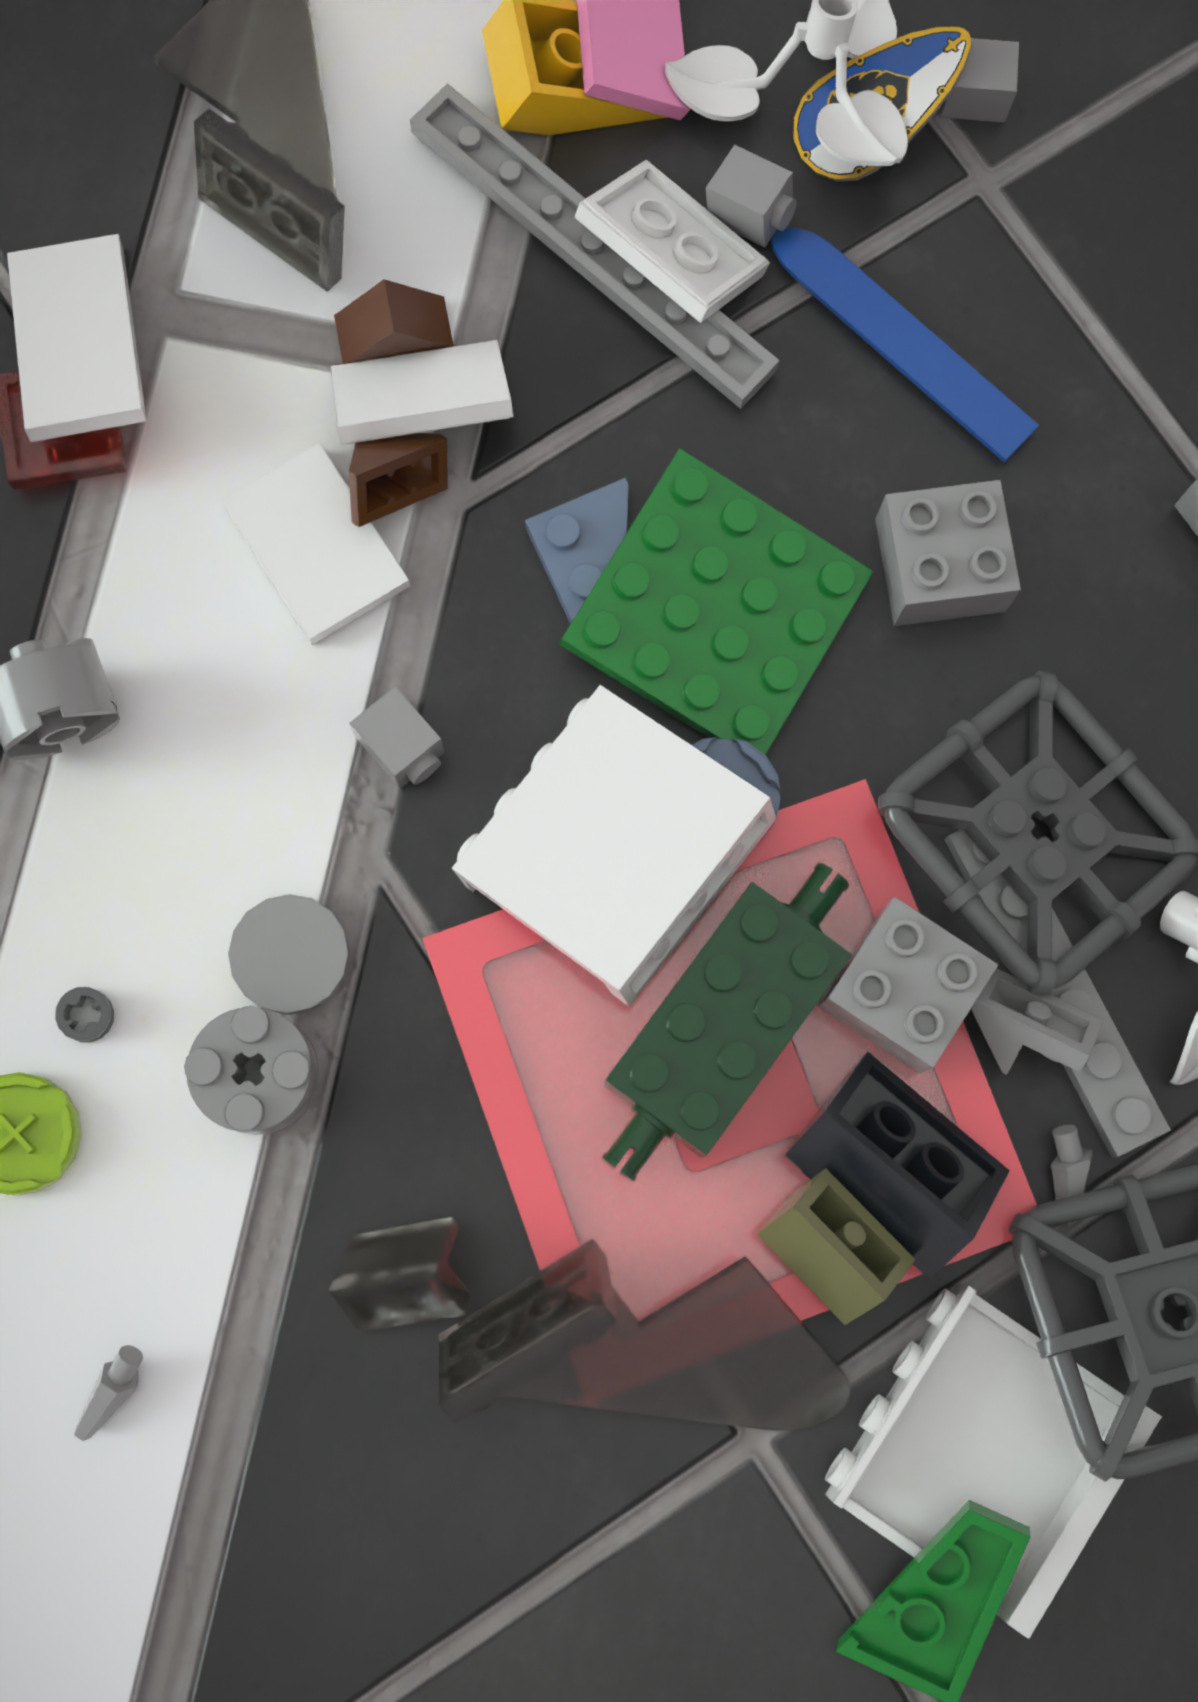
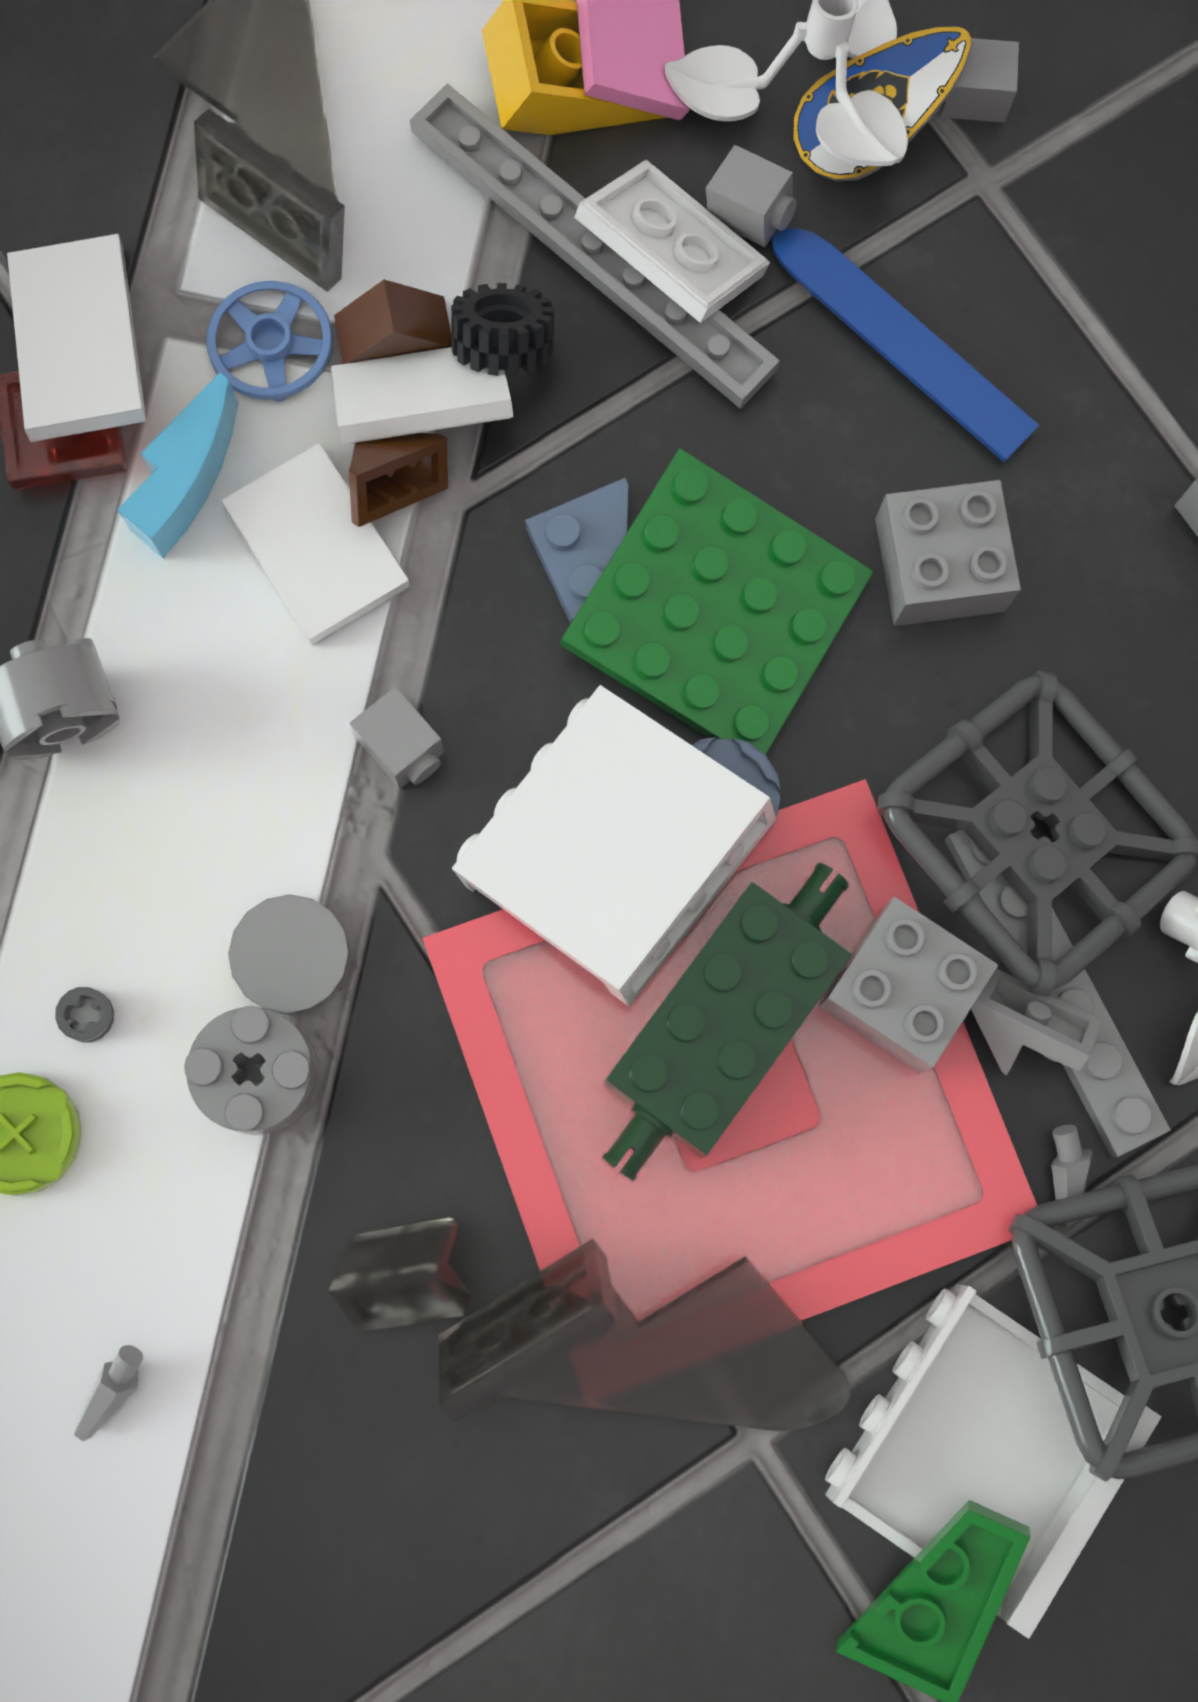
(182, 468): none -> medium azure slope
(270, 341): none -> medium blue wheel
(502, 329): none -> black tyre
(836, 1247): olive brick -> none
(902, 1163): black slope -> none

